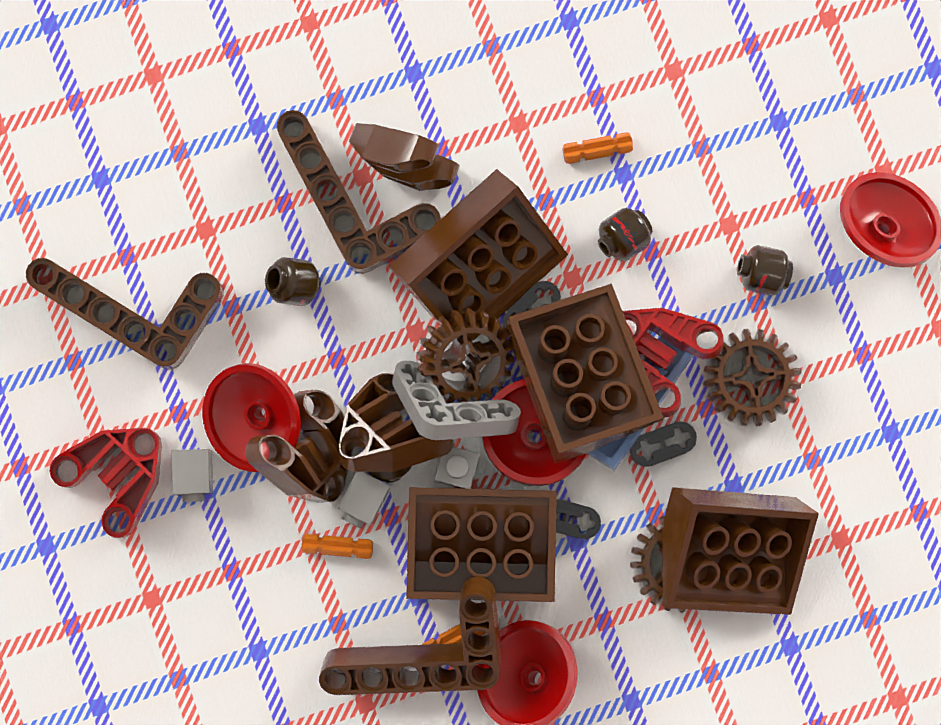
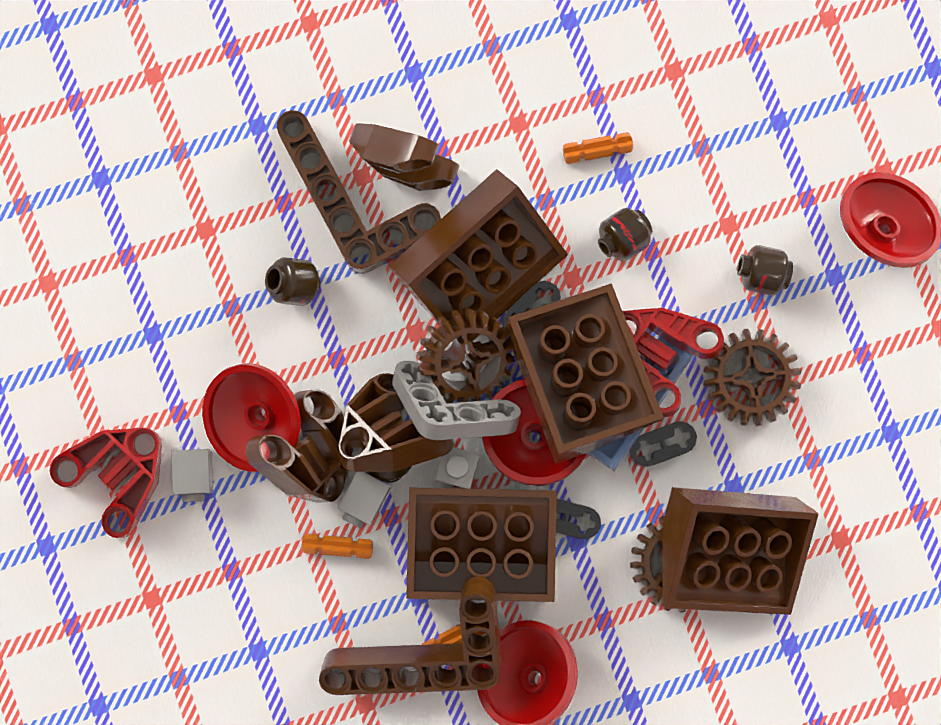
(125, 318): reddish brown beam -> none

